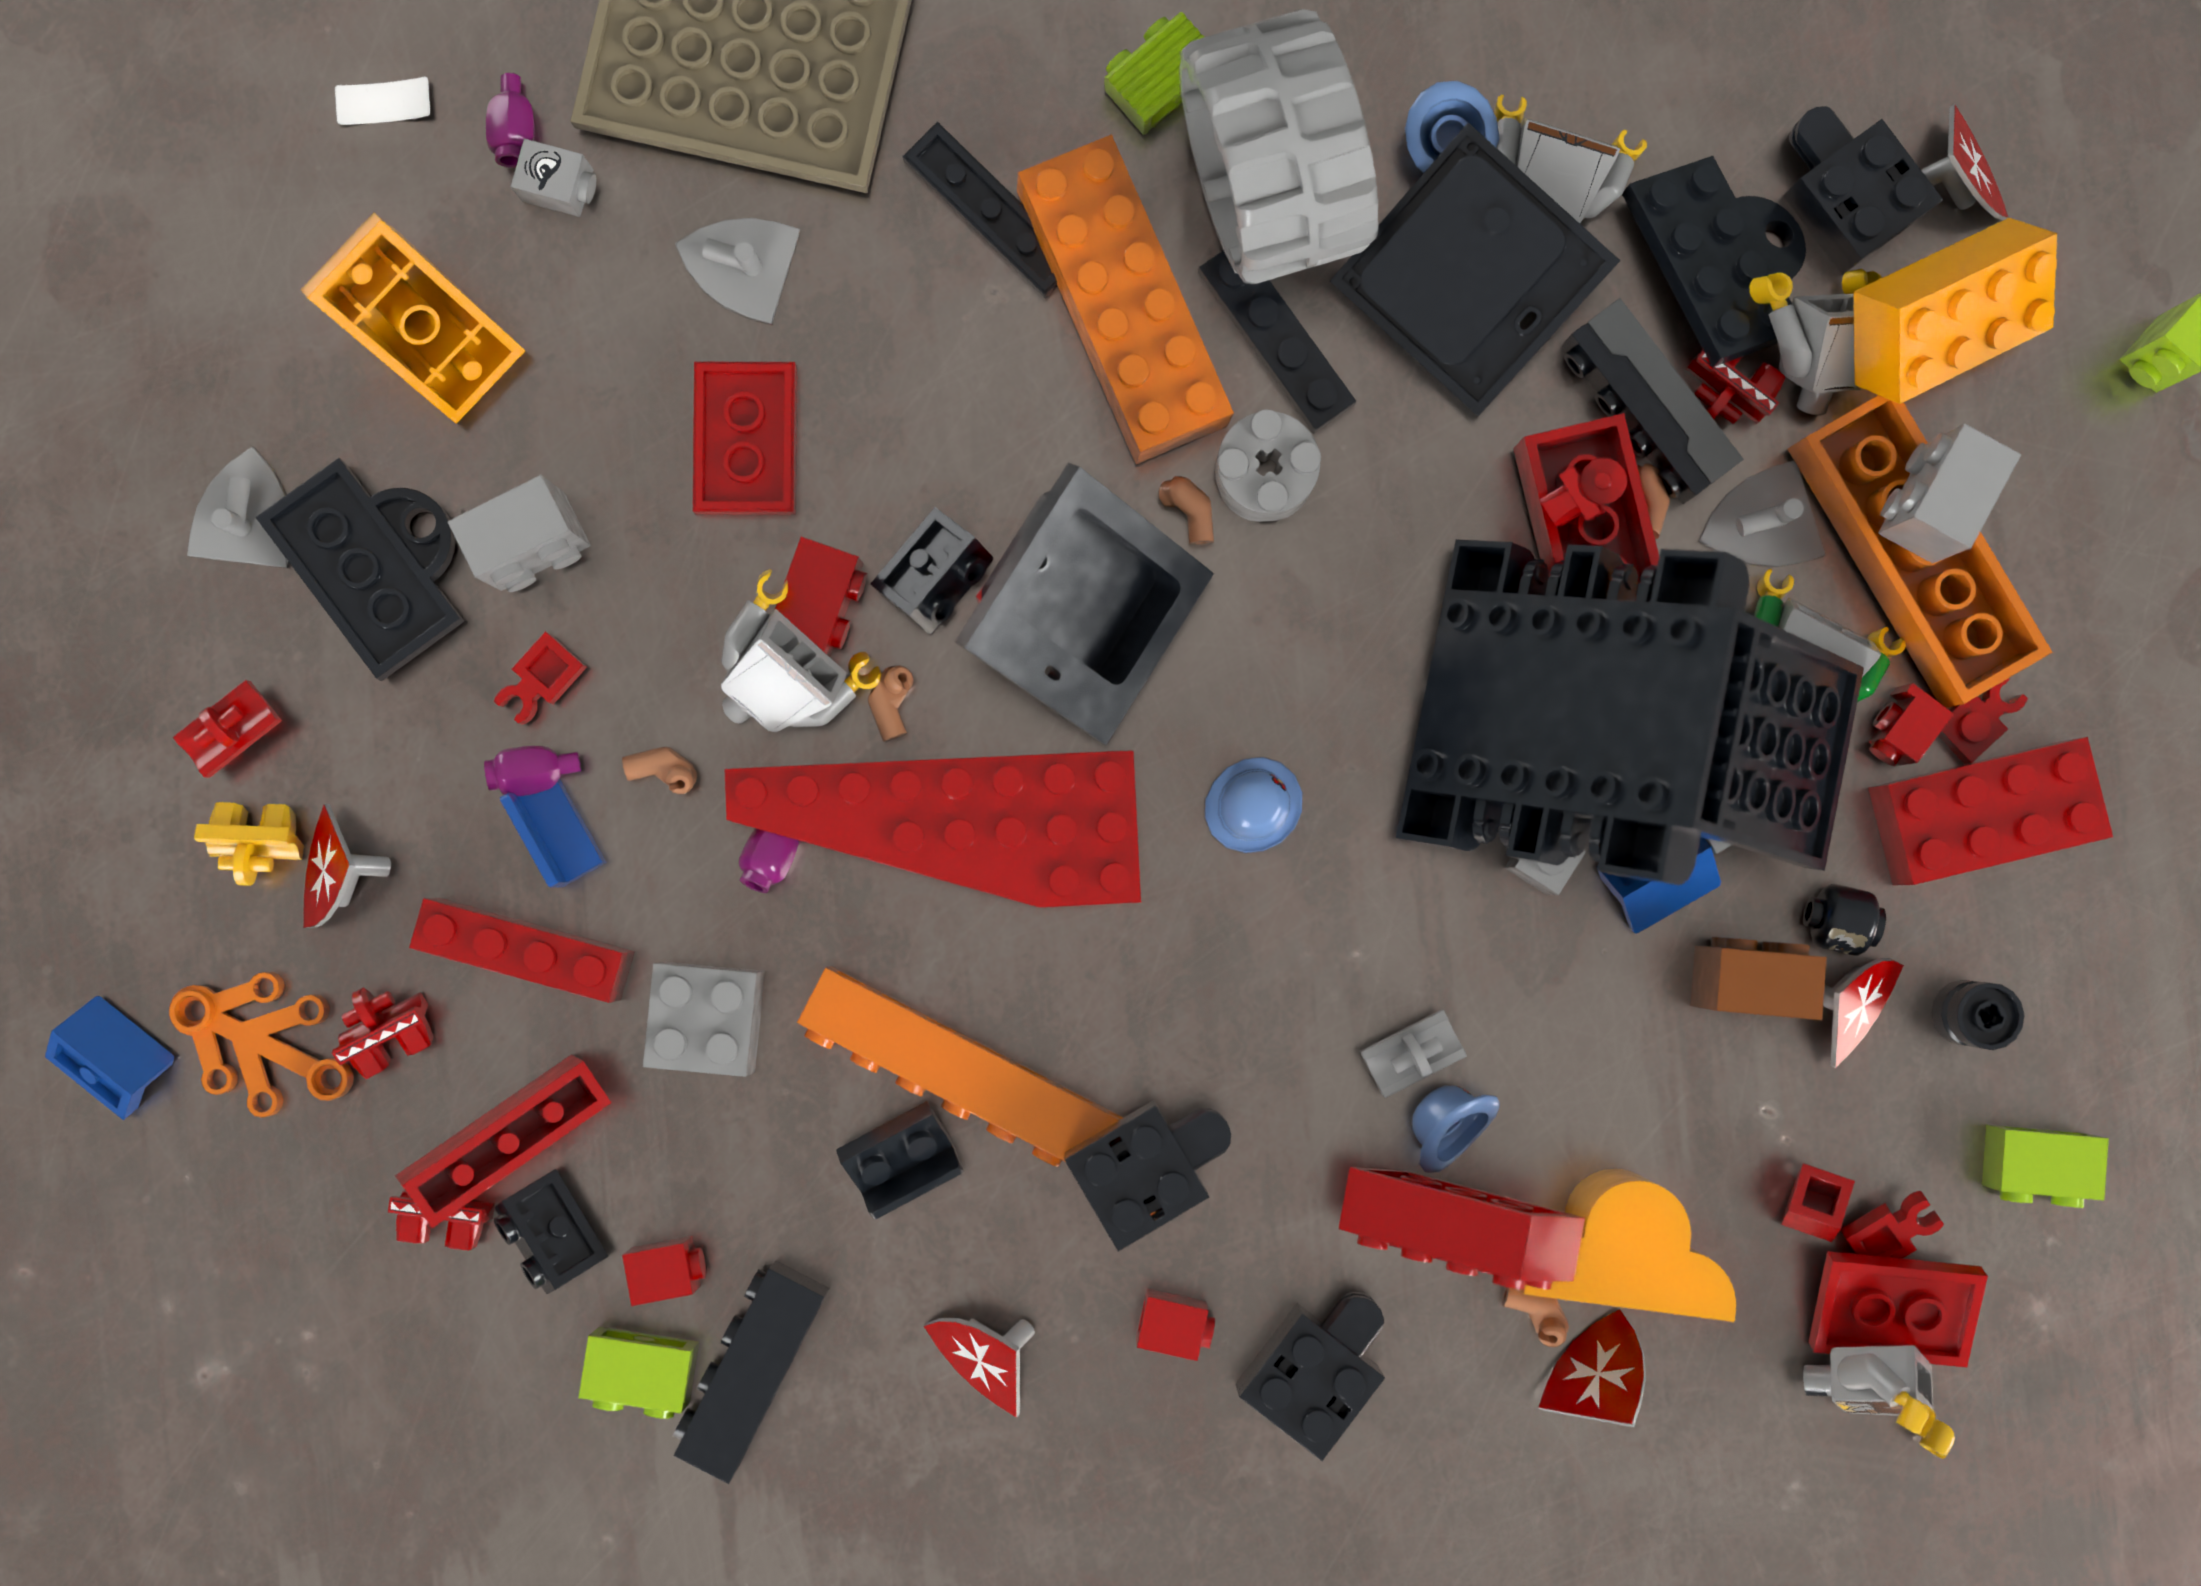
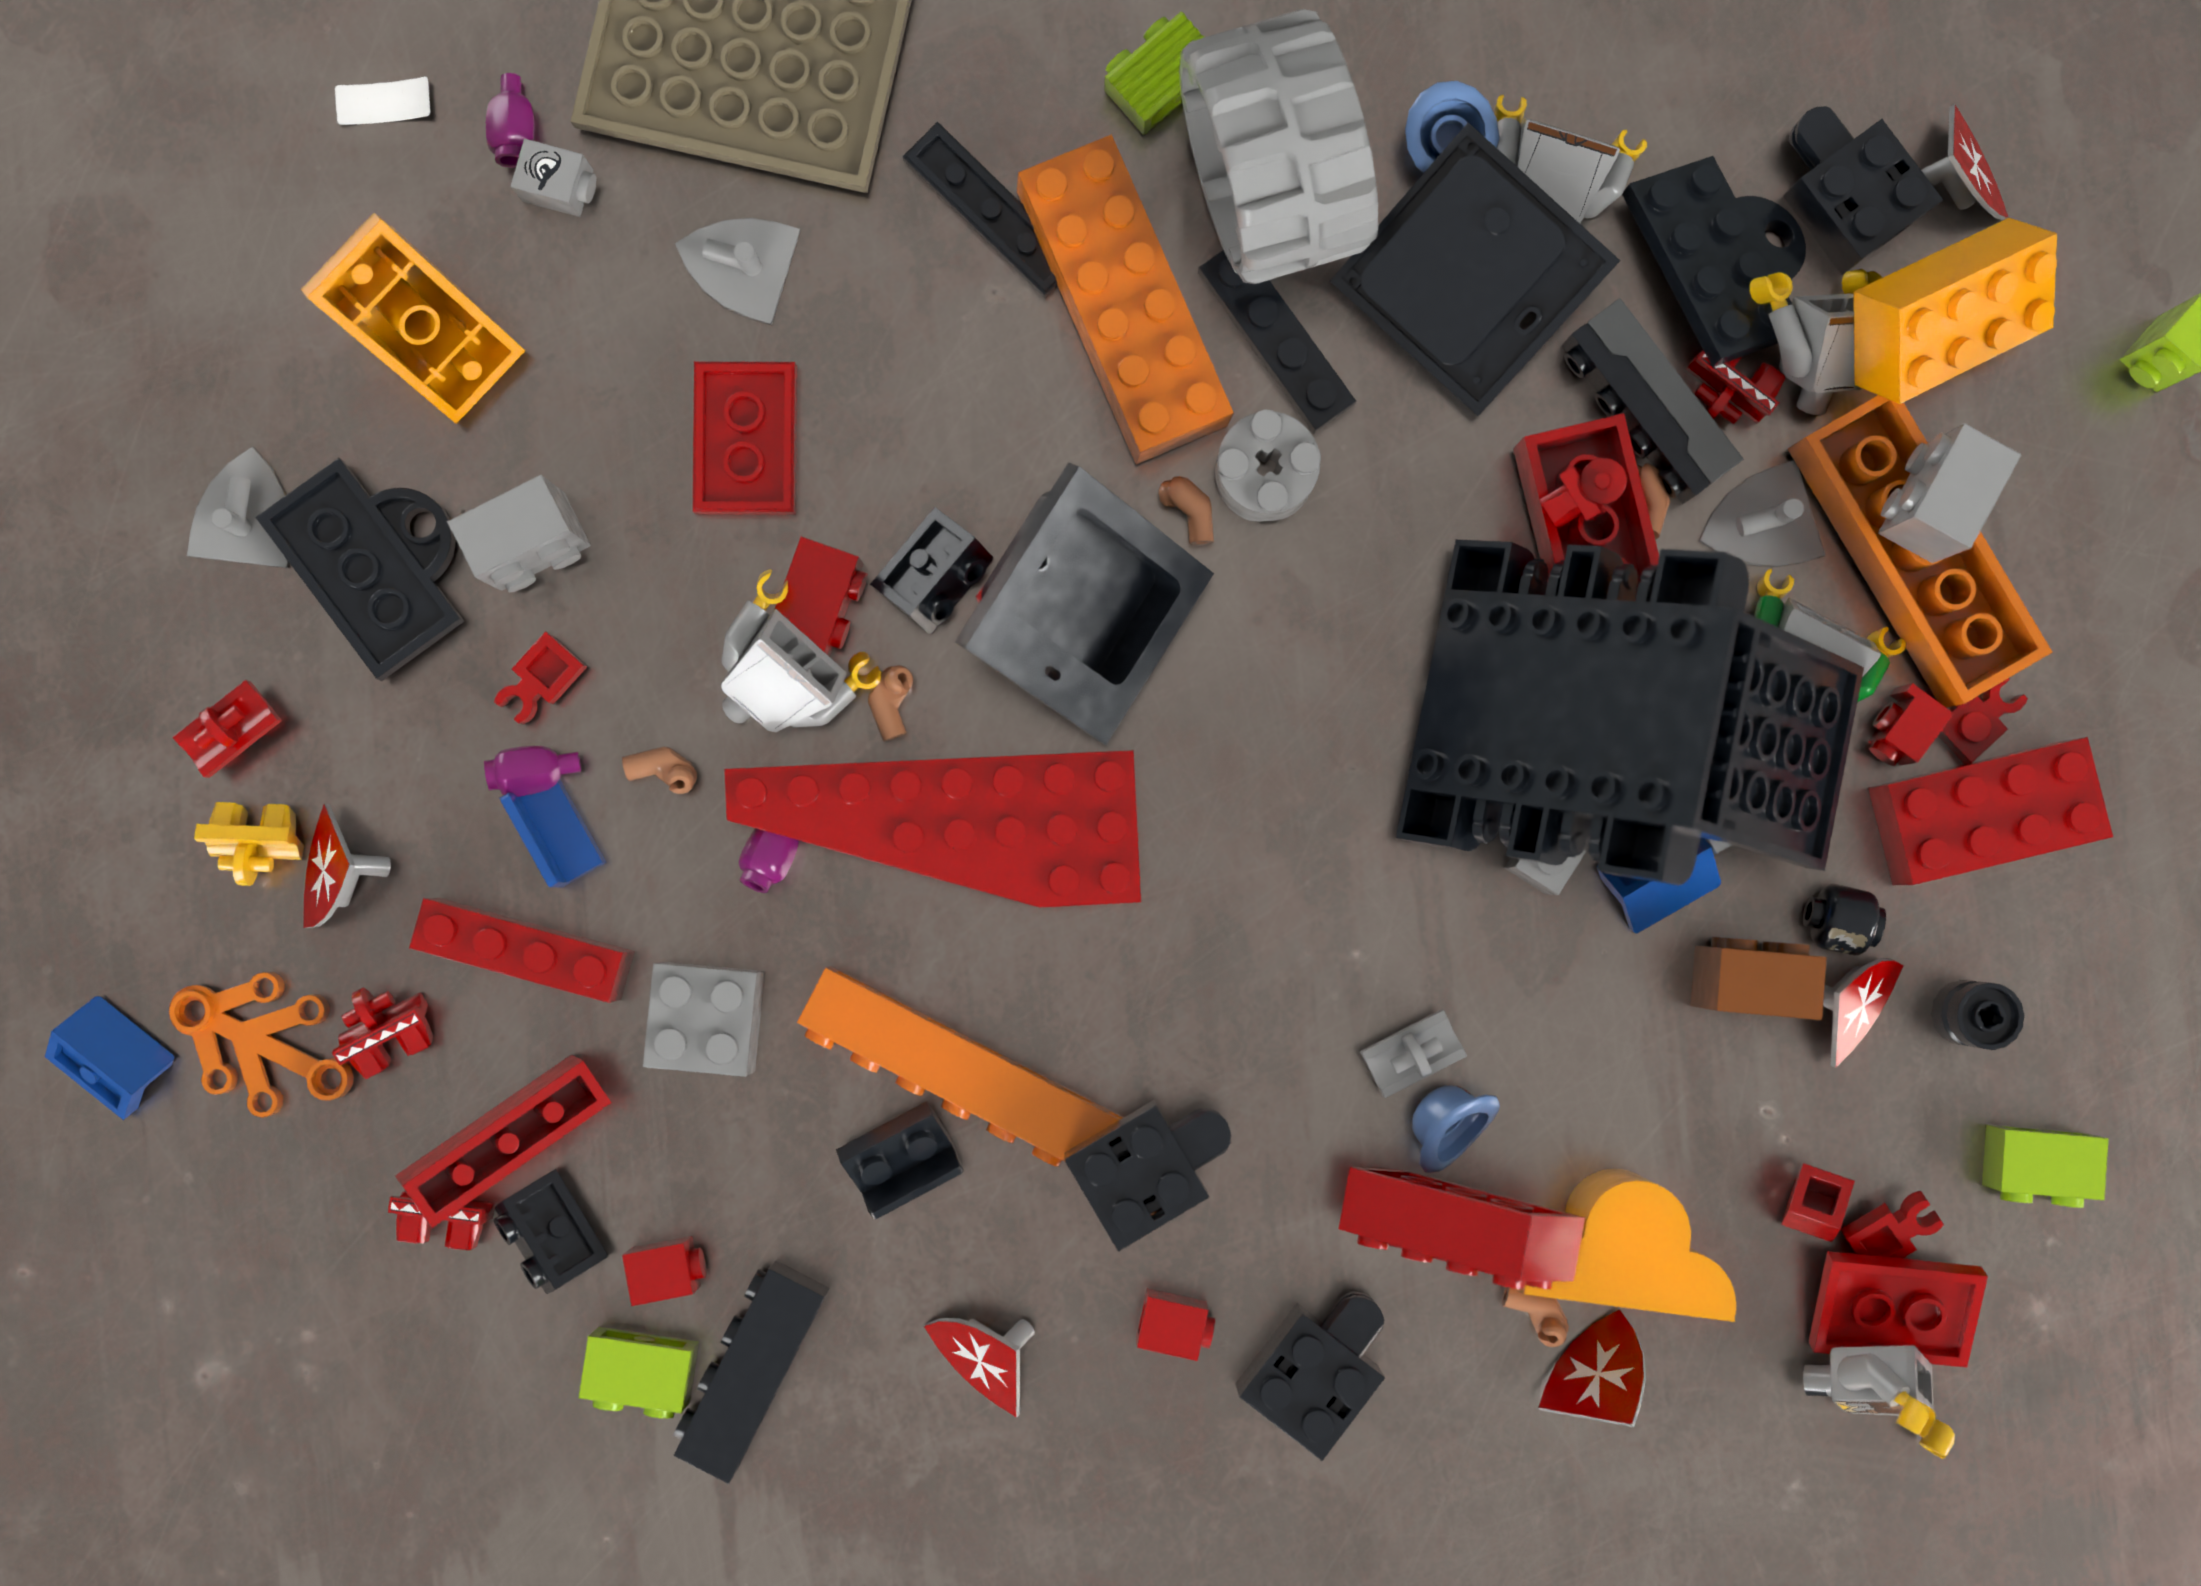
(1253, 805): medium blue hat -> none

